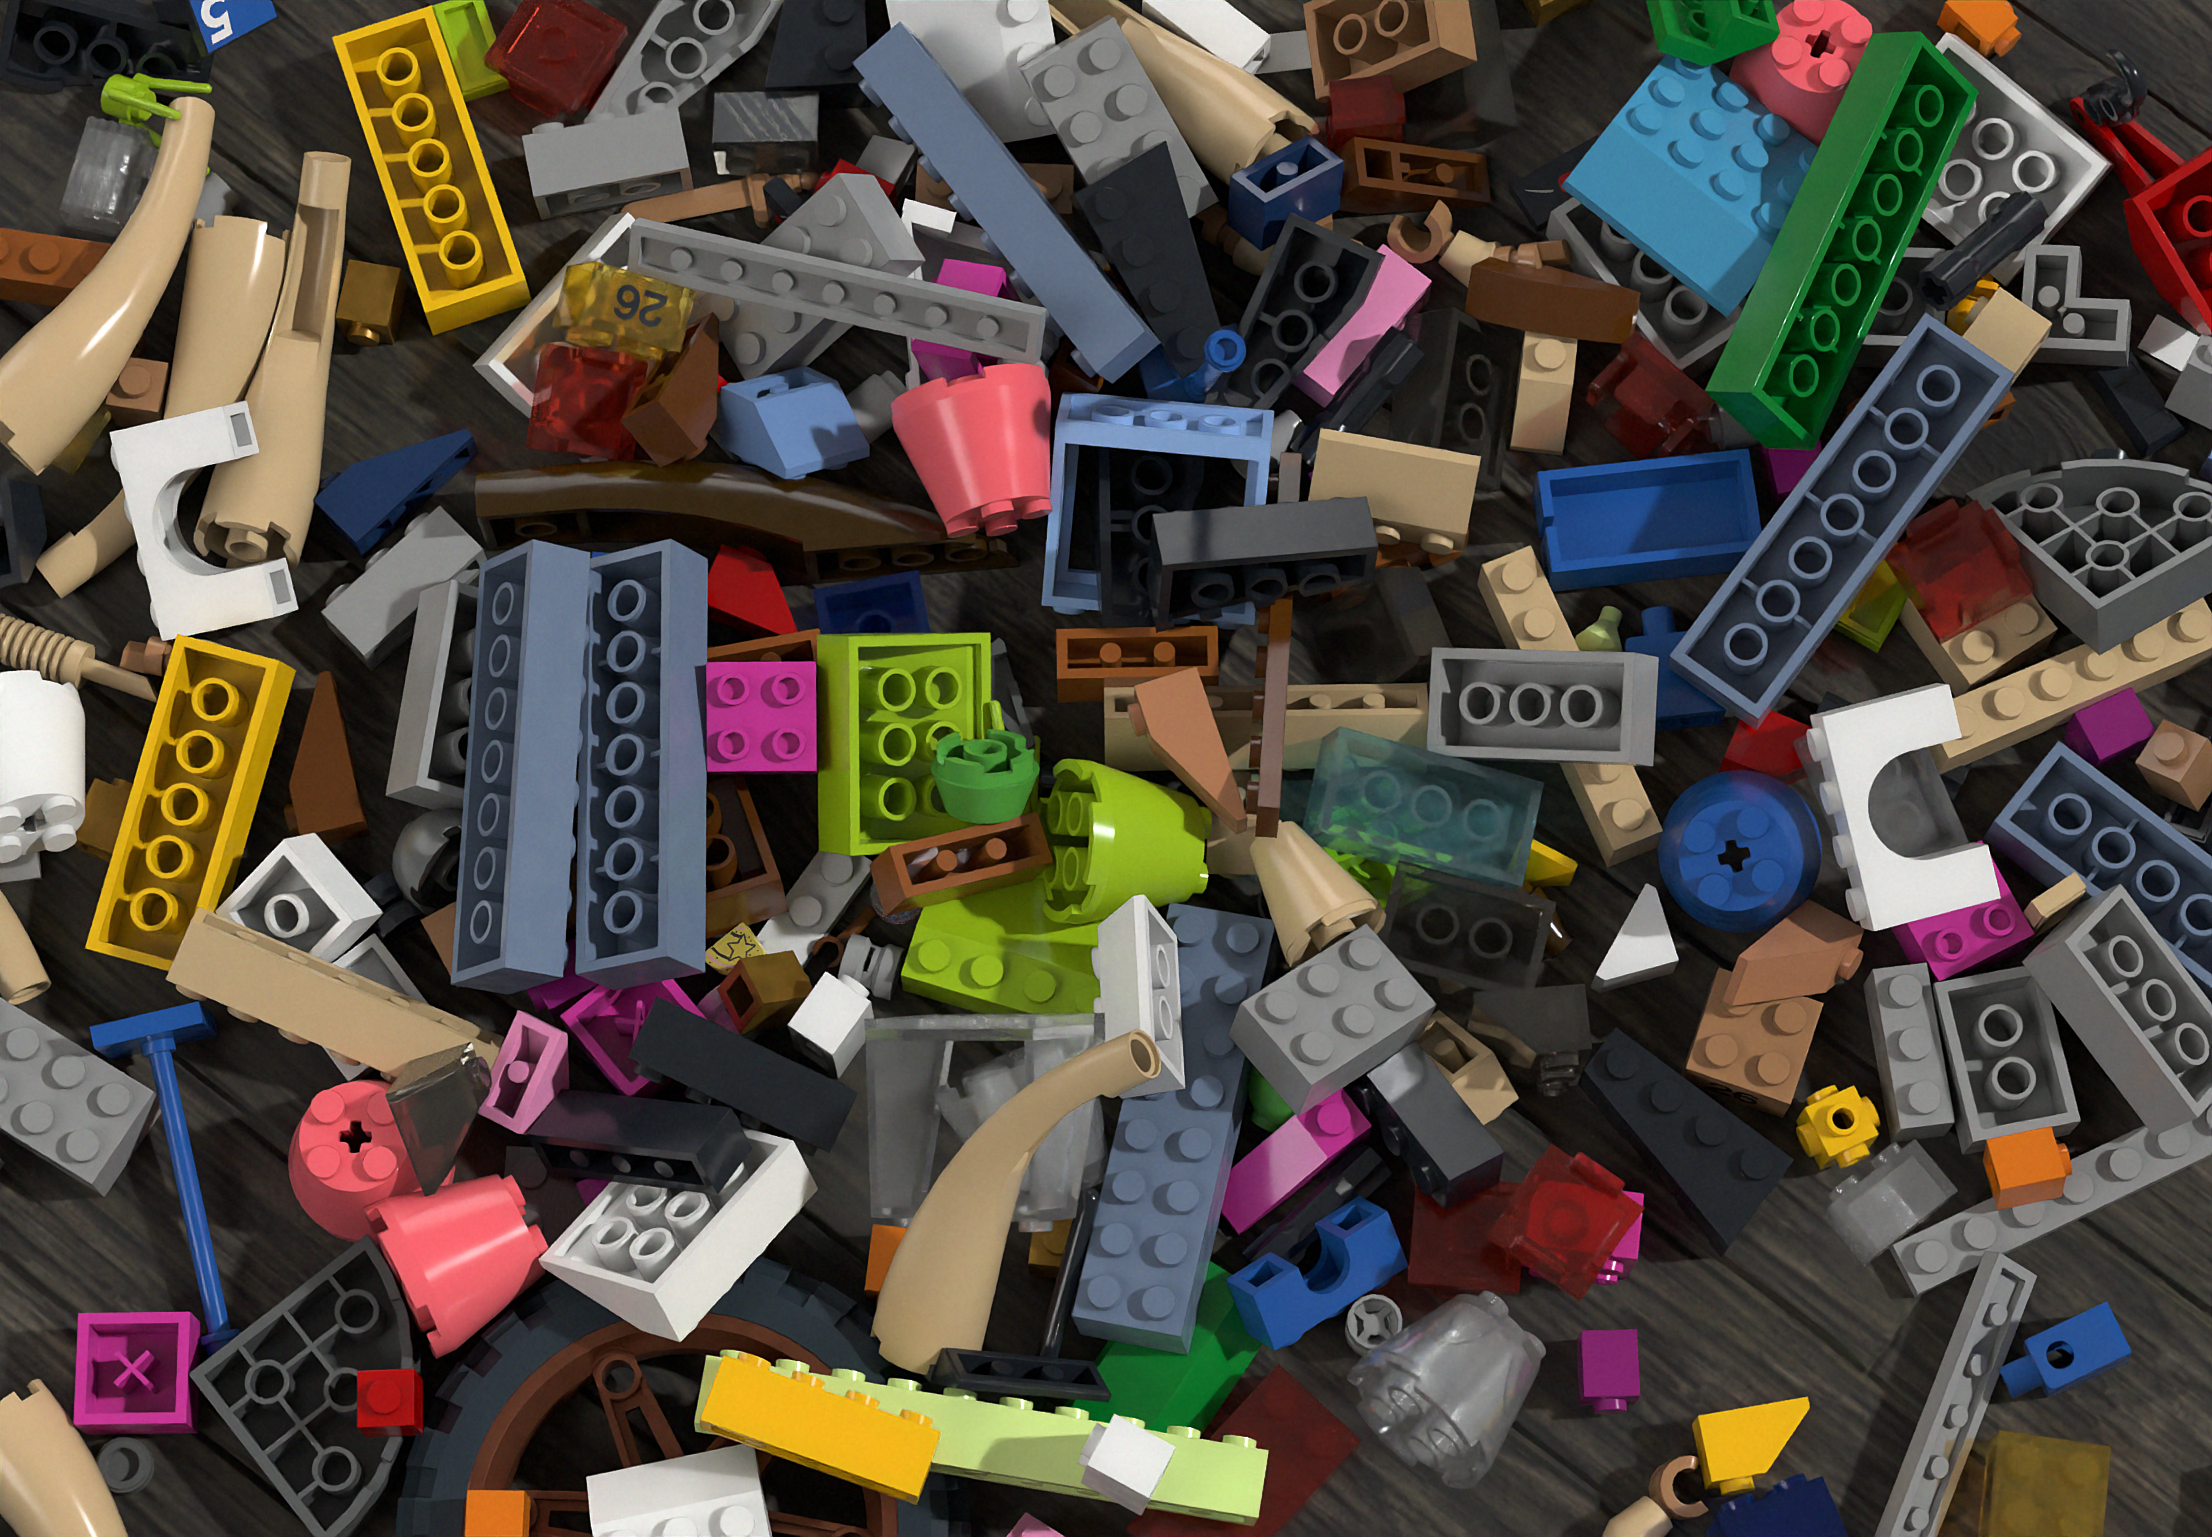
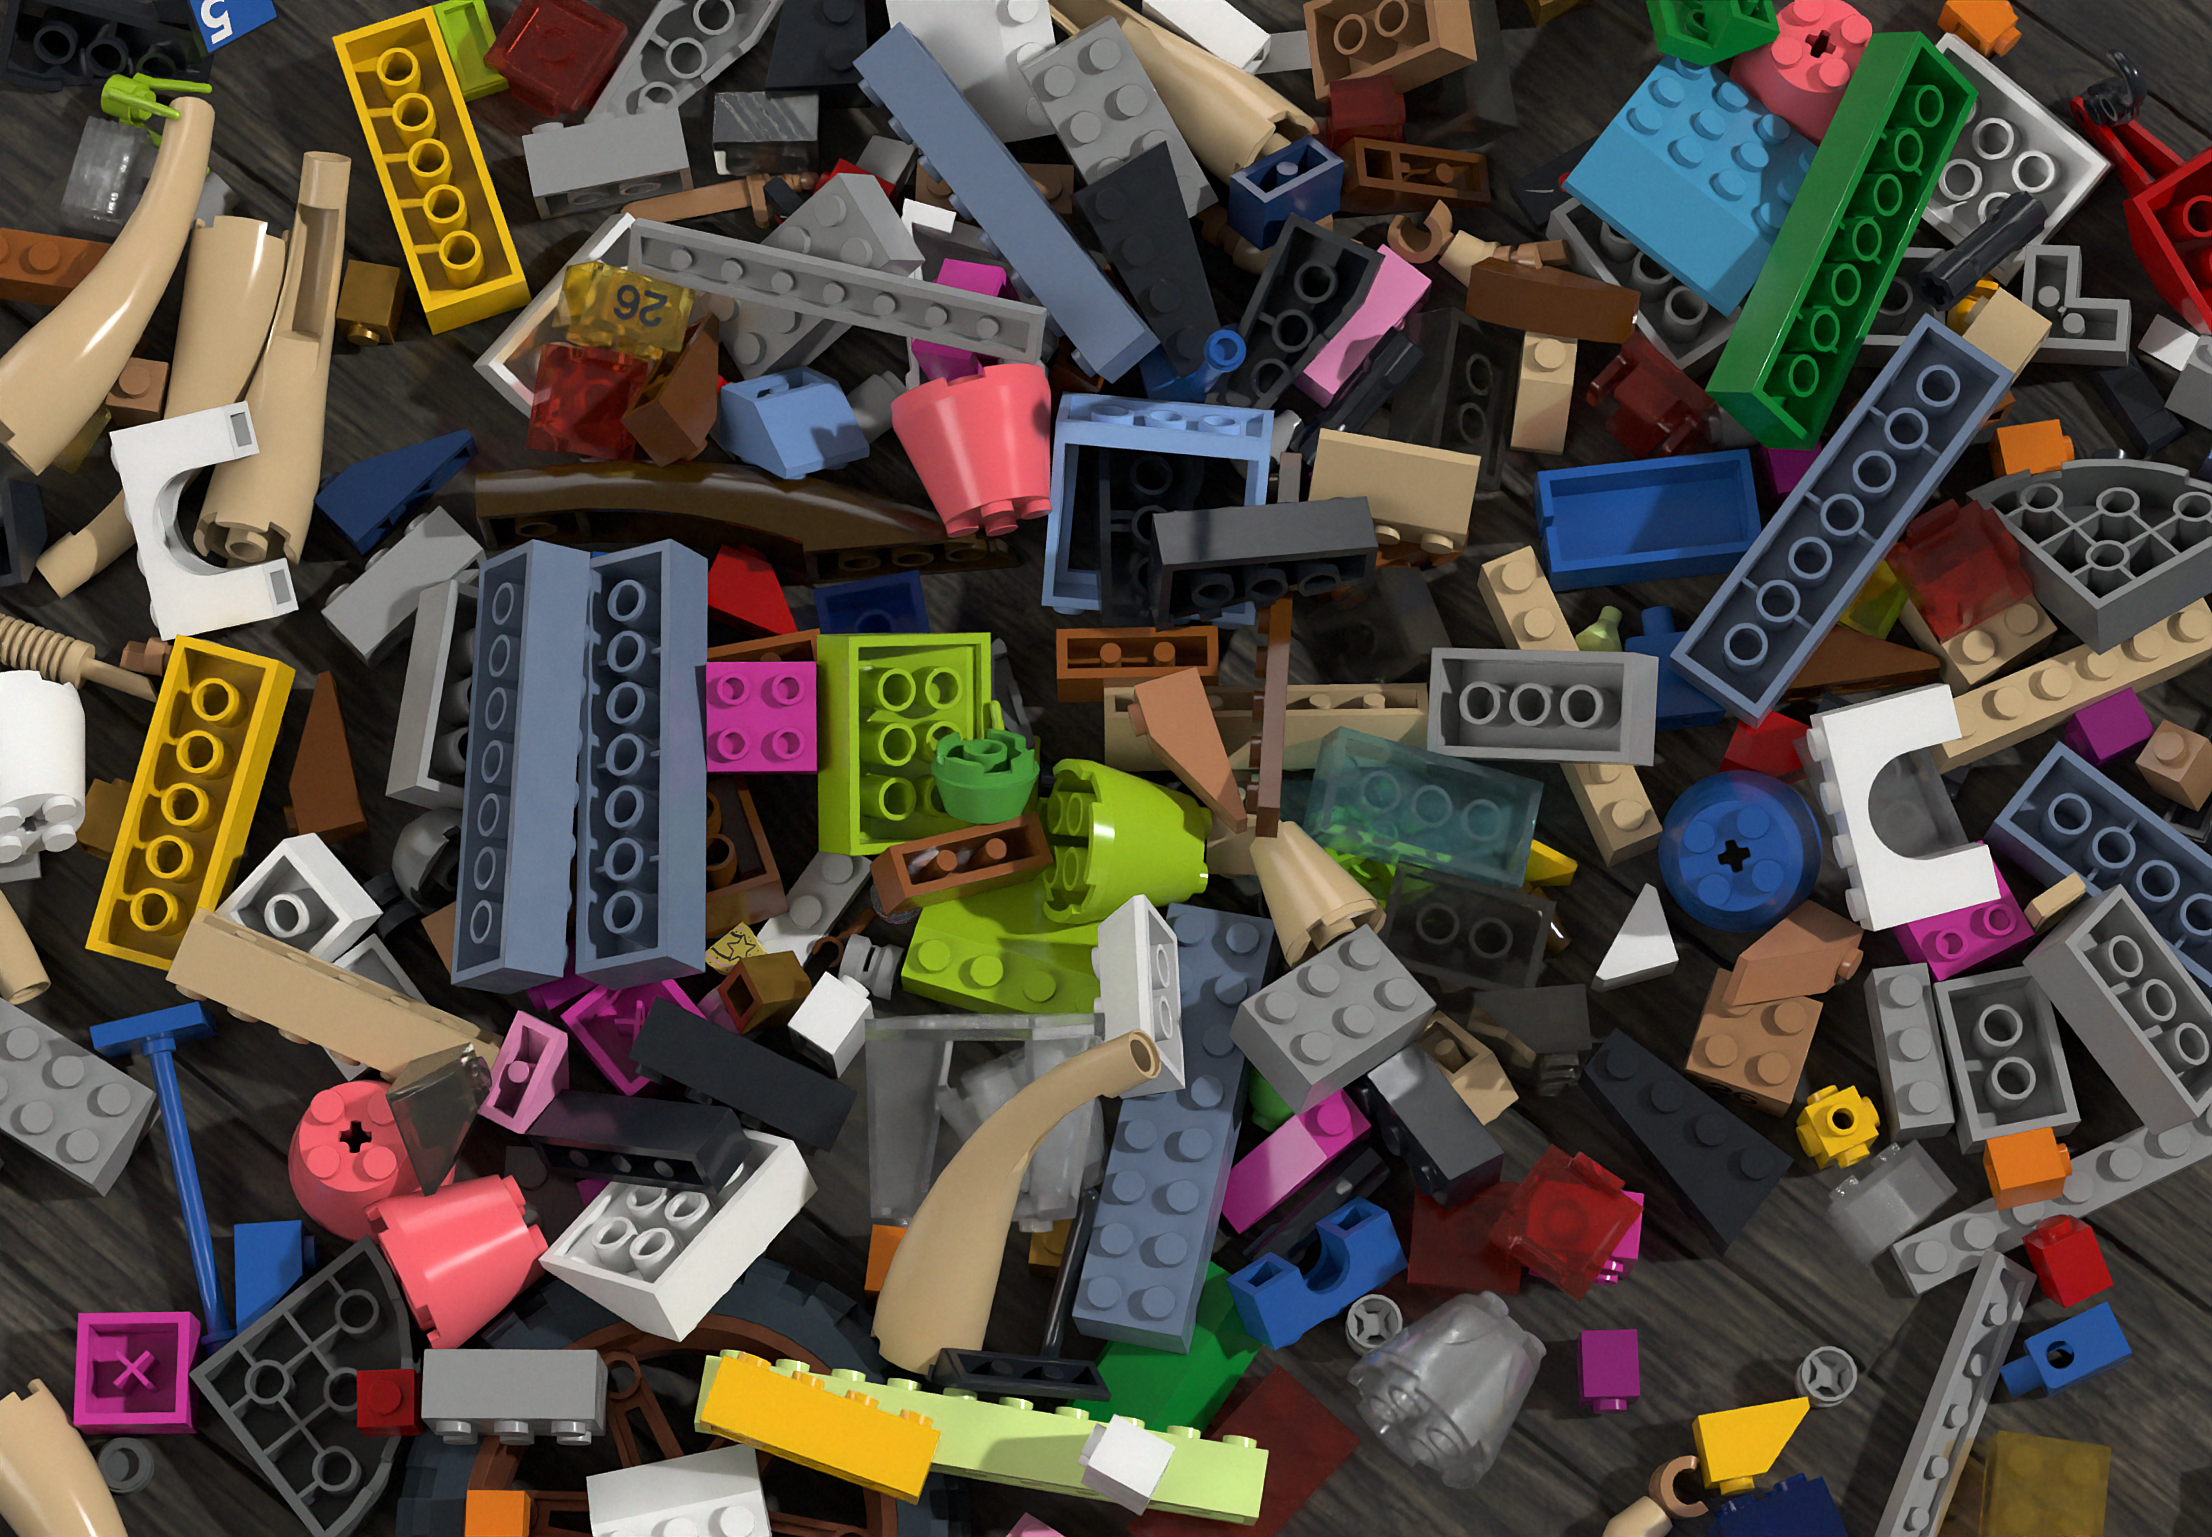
(270, 1265): none -> blue slope
(514, 1395): none -> light grey brick
(1833, 1370): none -> light grey wheel
(1859, 664): none -> reddish brown slope
(2029, 446): none -> orange brick
(2067, 1260): none -> red brick

